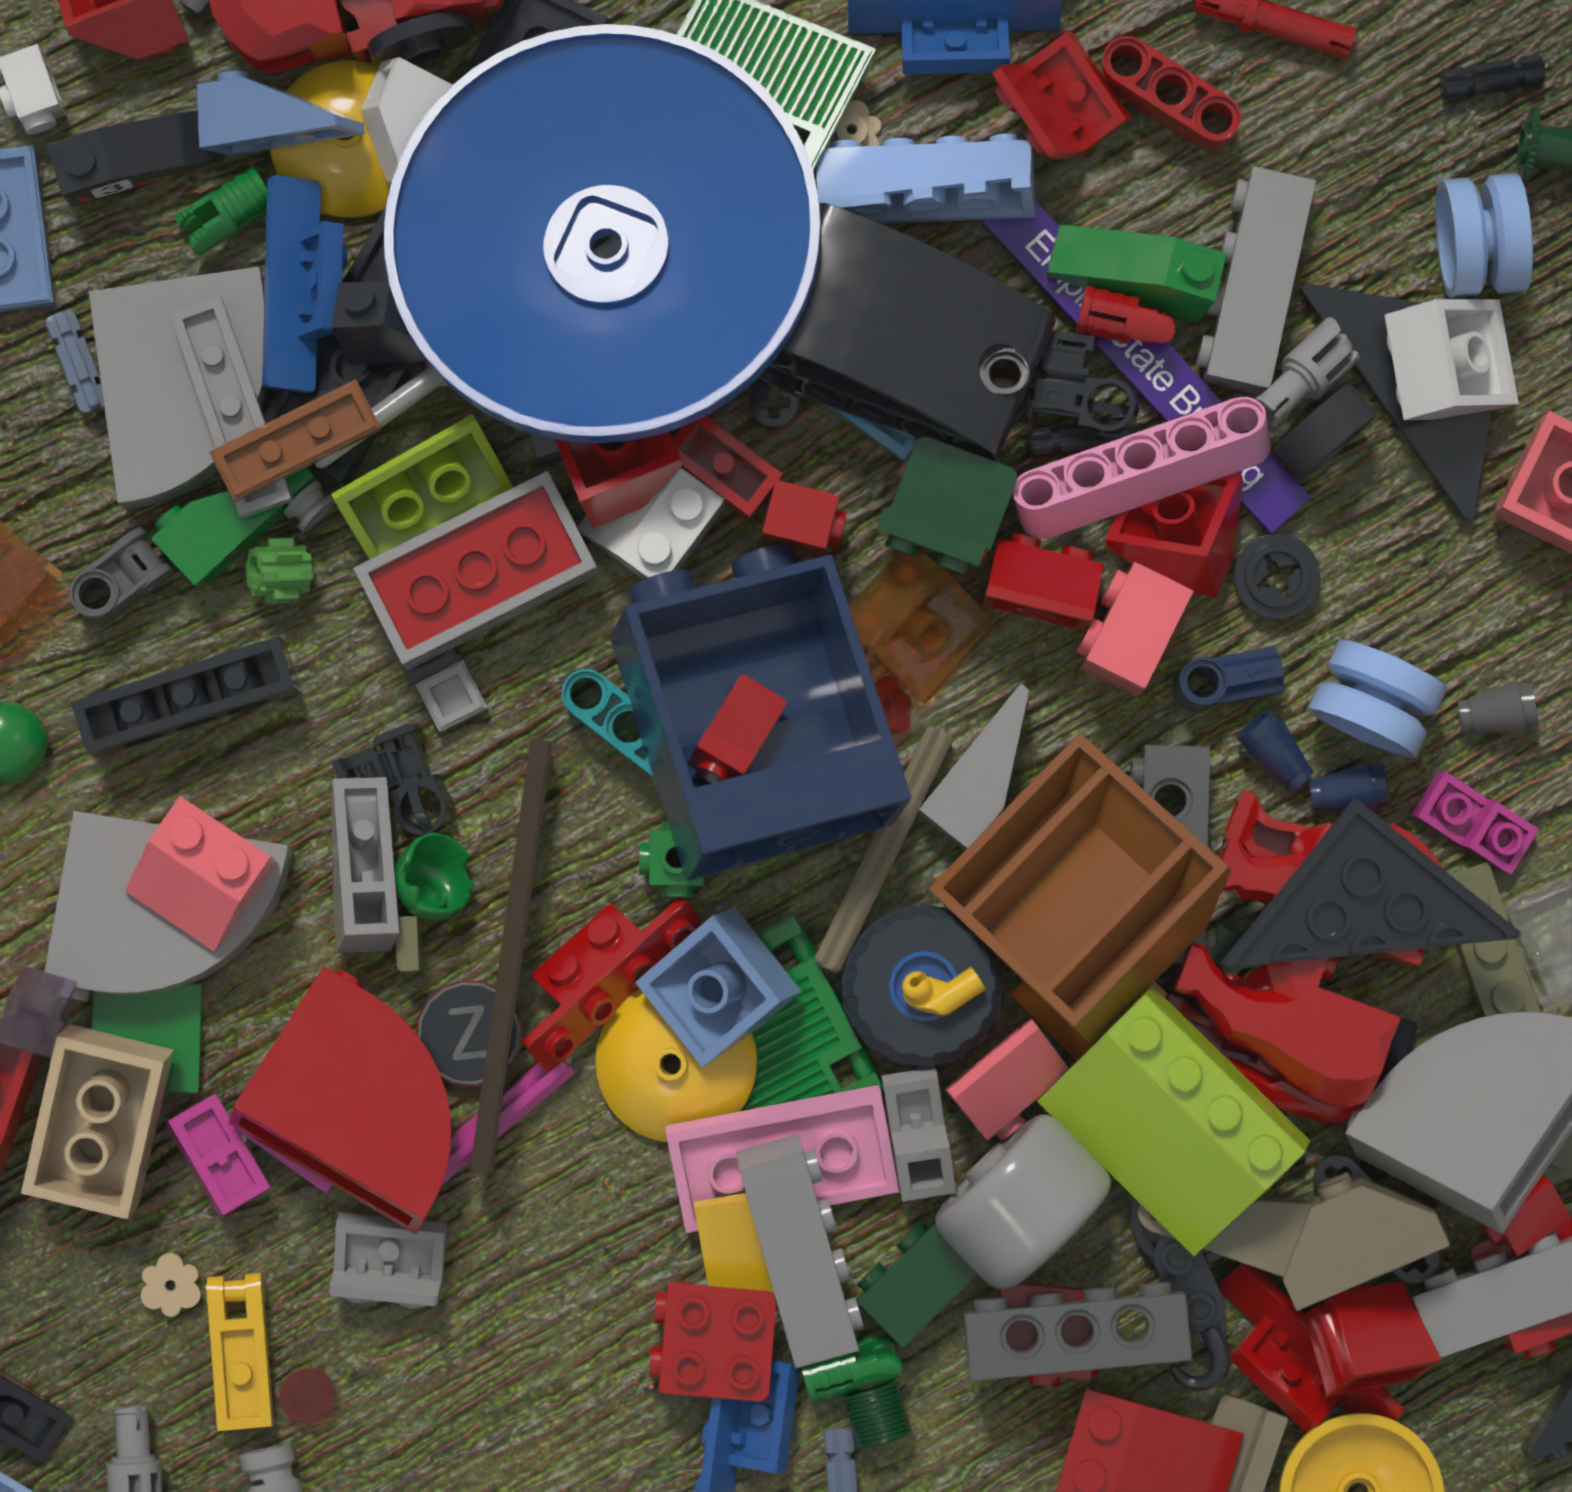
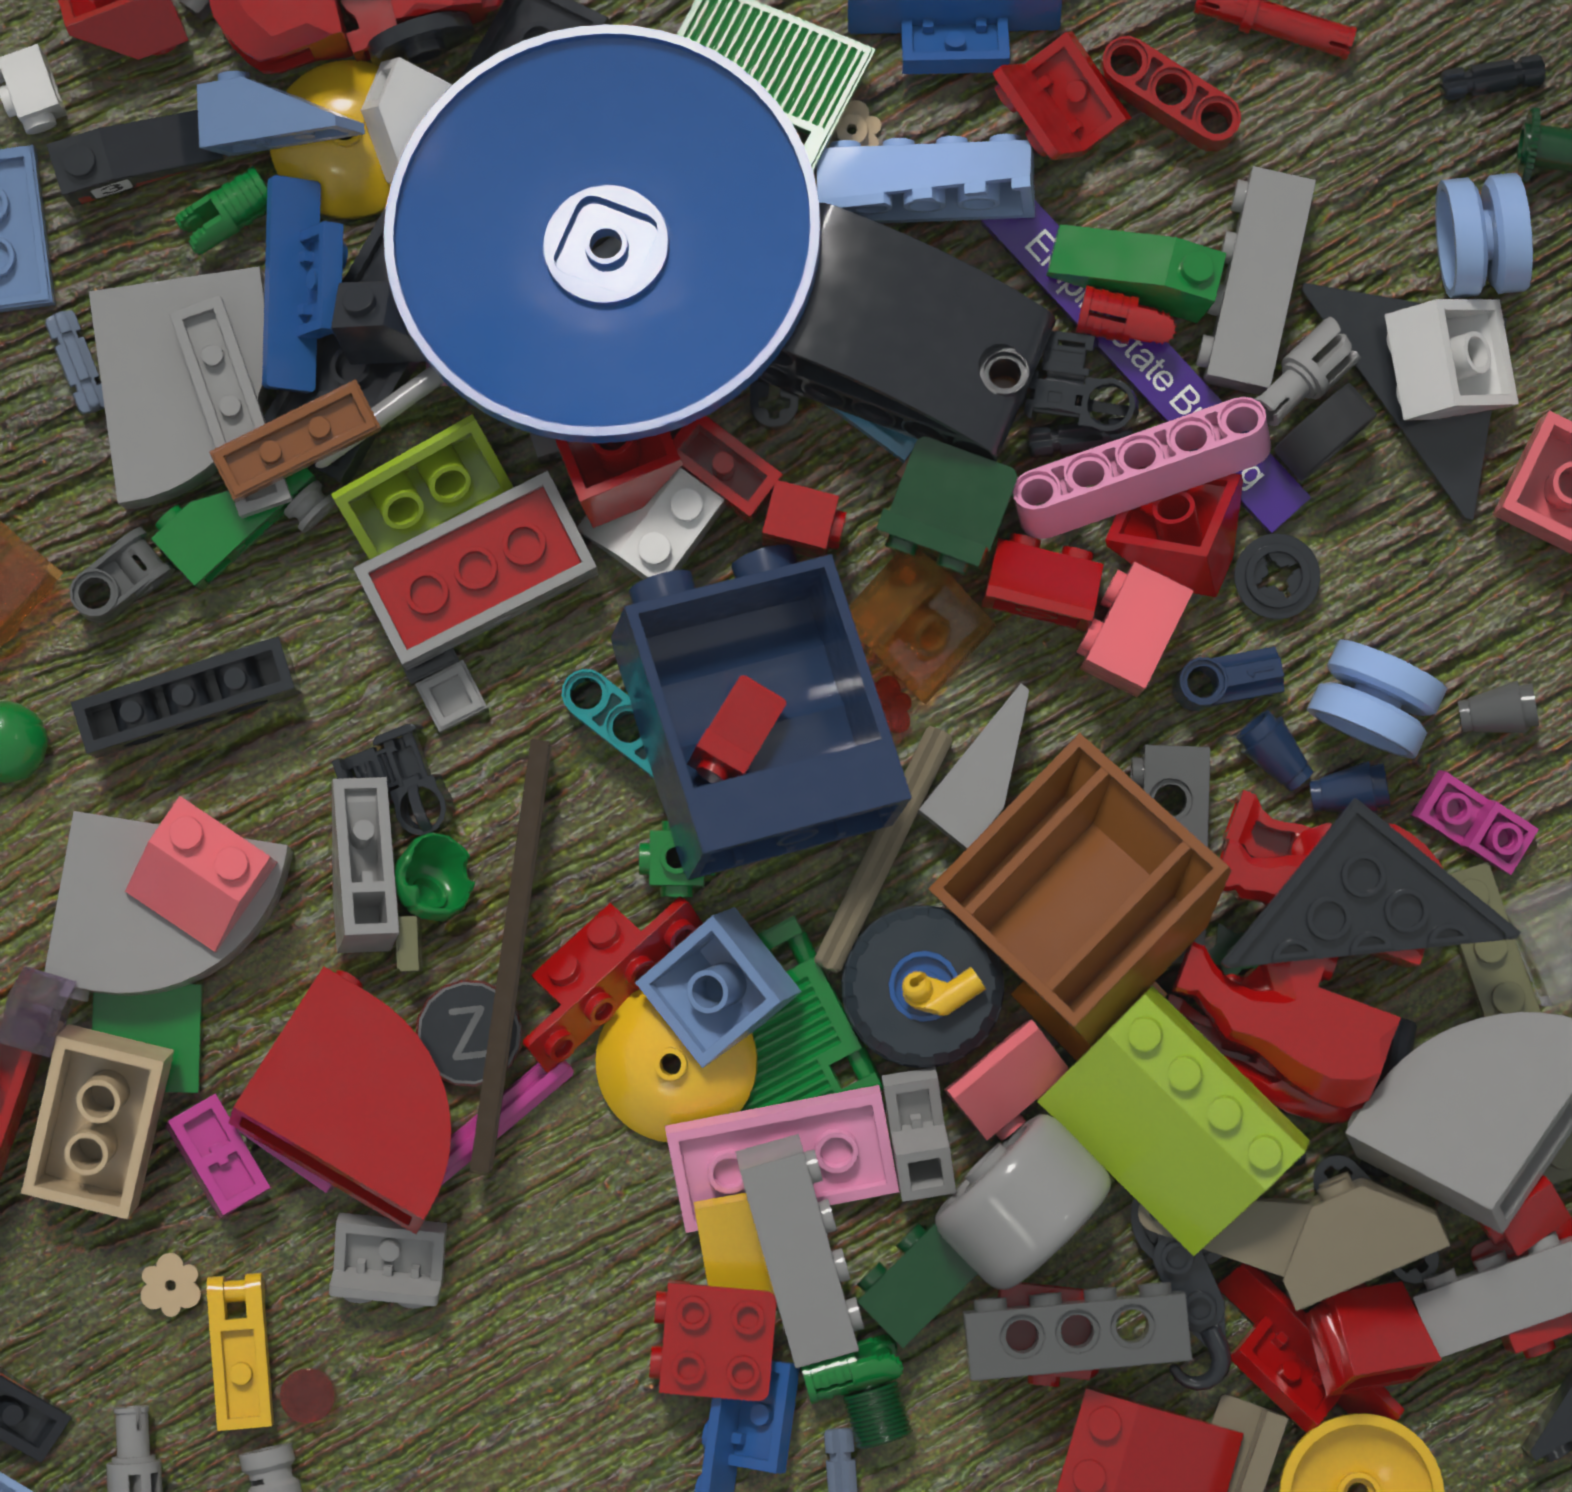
(279, 570): bright green gear -> none

